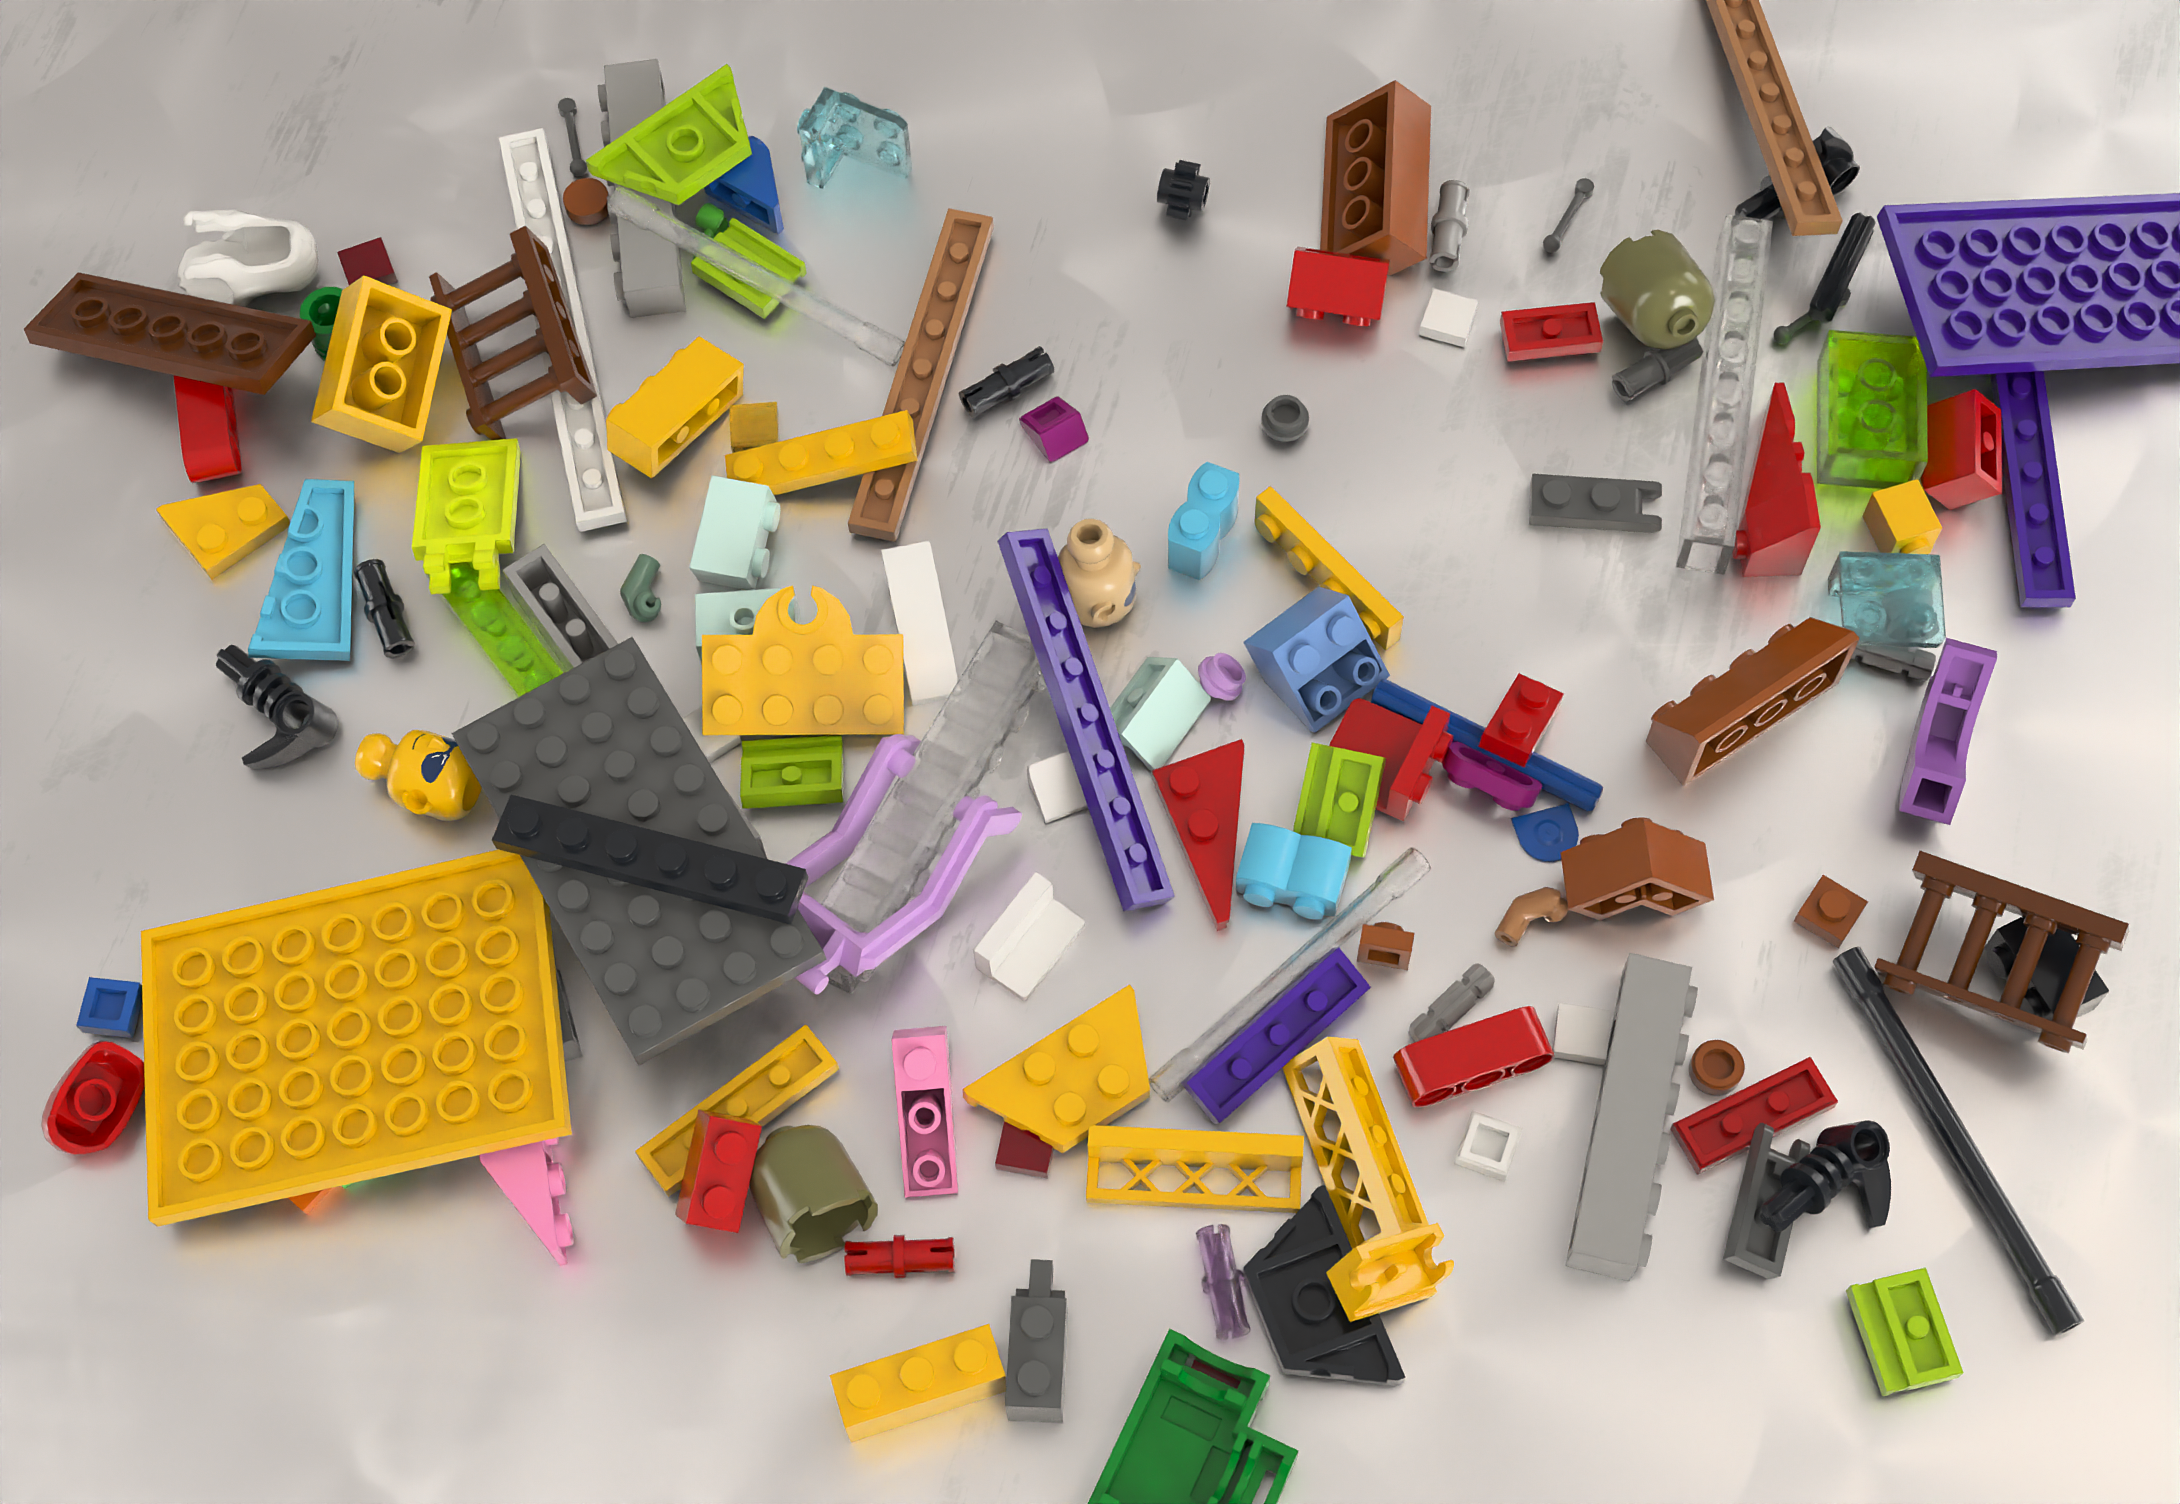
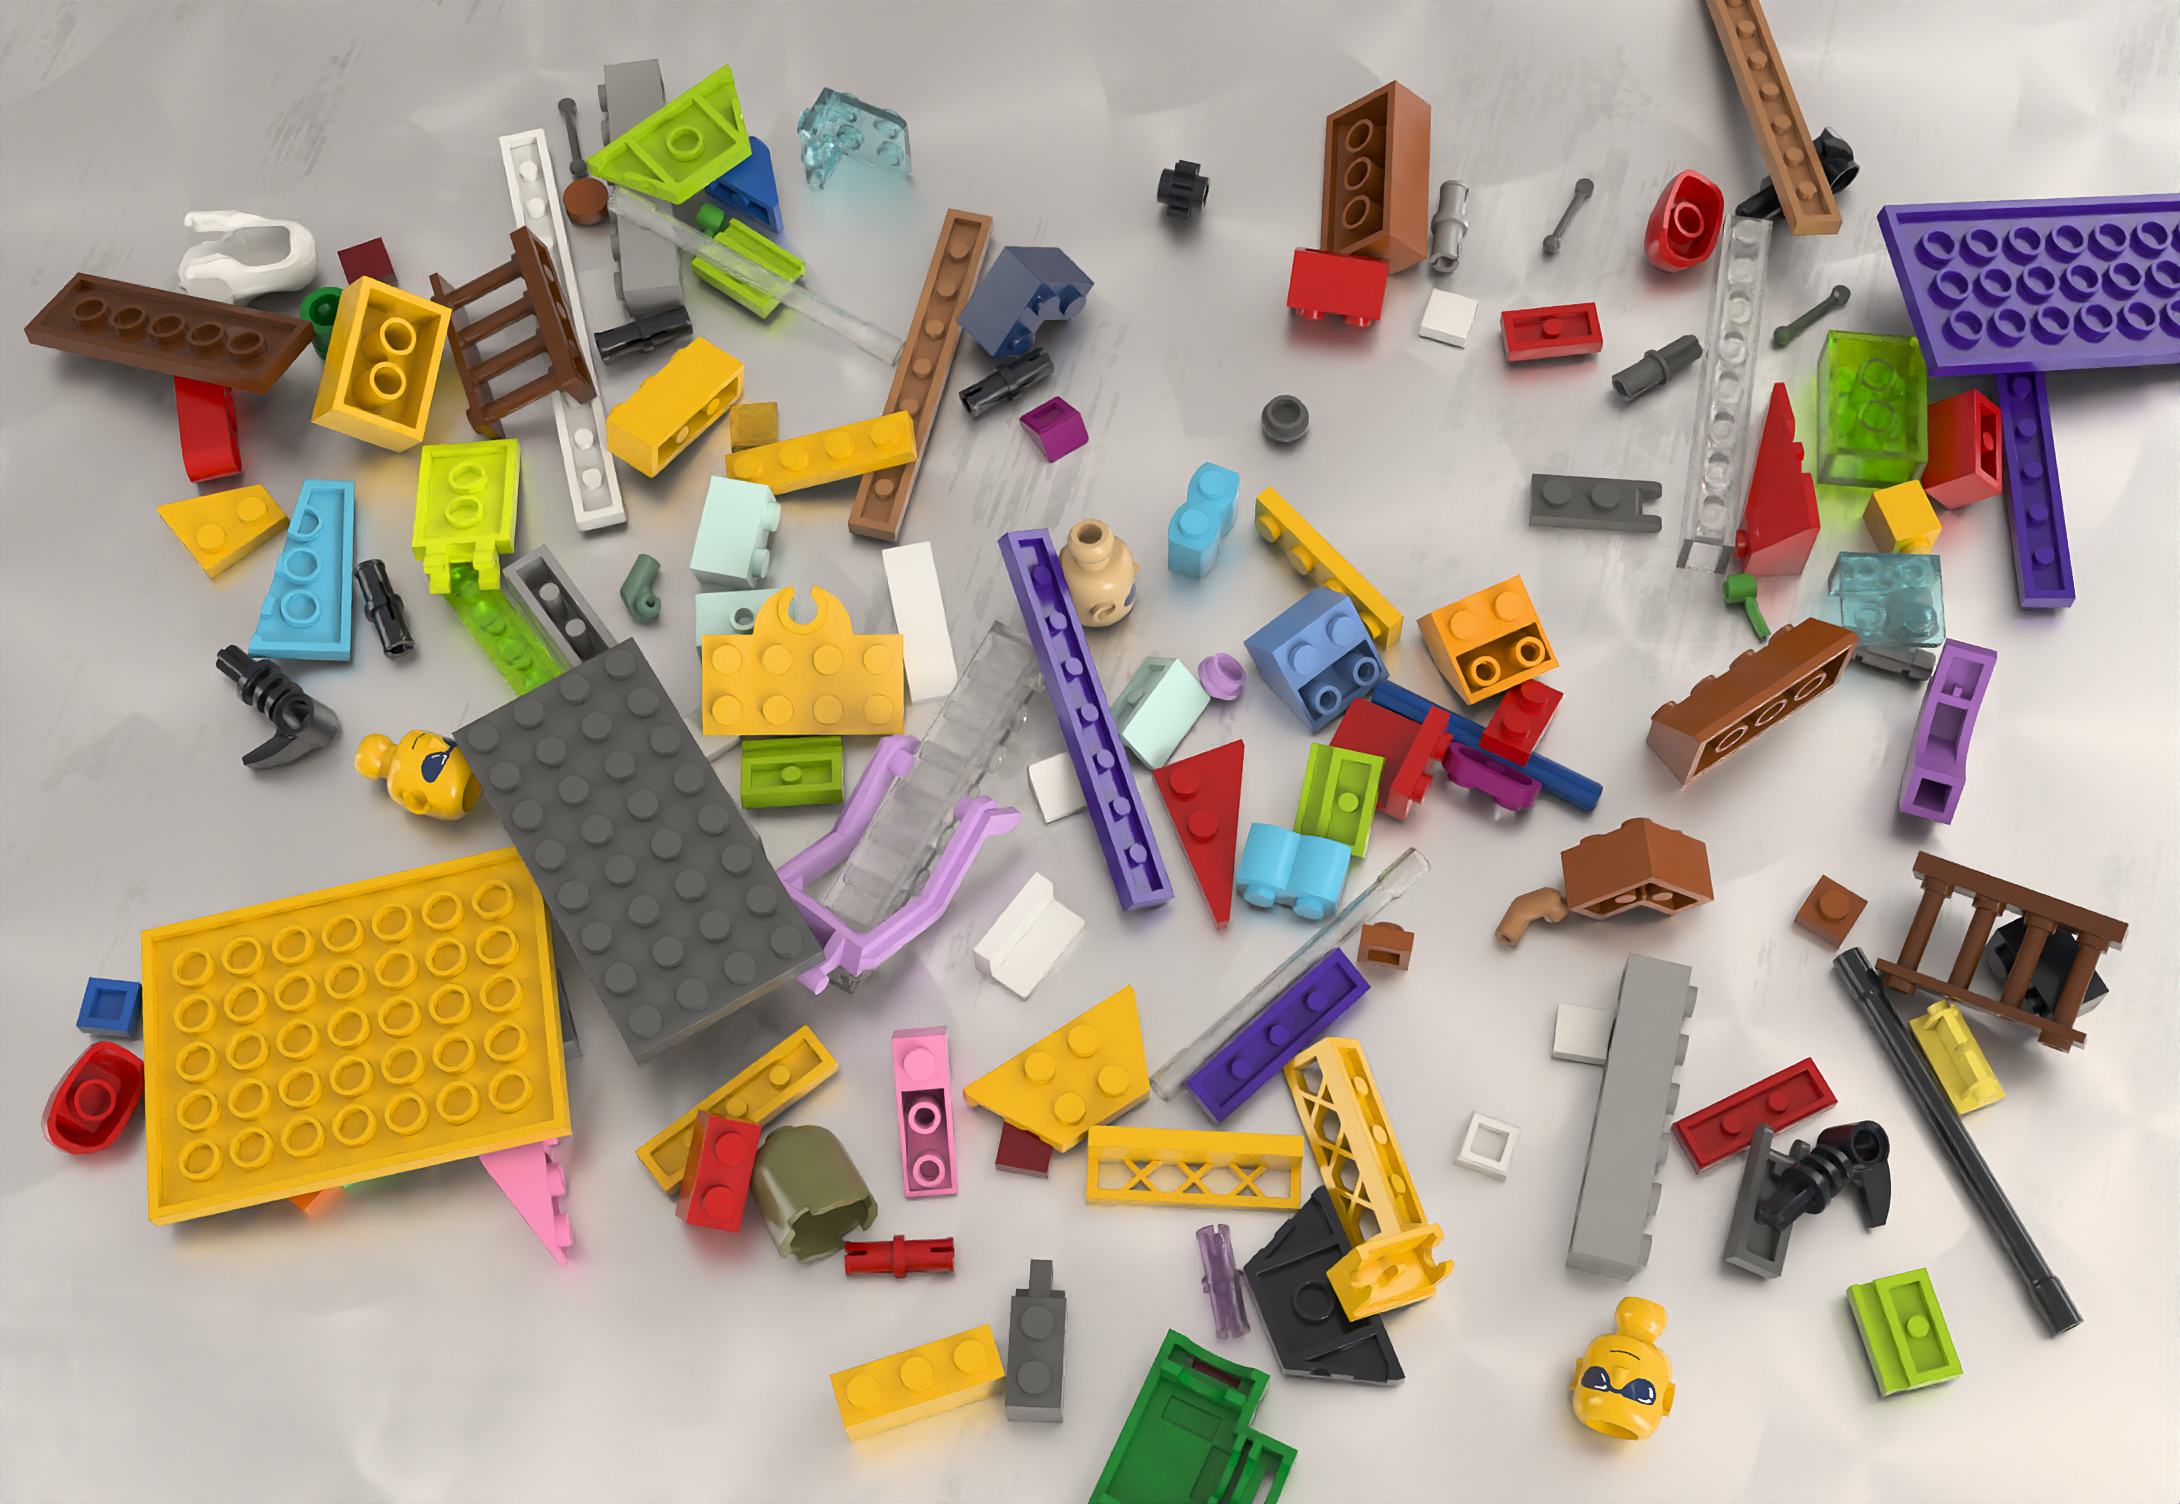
(643, 333): none -> black pin
(650, 859): black plate -> none
(1020, 294): none -> dark blue brick
(1453, 1003): light grey axle -> none
(1473, 1056): red beam -> none
(1488, 641): none -> light orange slope
(1547, 832): blue piece -> none
(1624, 1377): none -> yellow piece
(1657, 290): olive cylinder -> none
(1684, 223): none -> red piece
(1716, 1067): dark orange tile -> none
(1744, 589): none -> bright green hand
(1841, 268): black axle -> none
(1956, 1058): none -> light yellow hinge

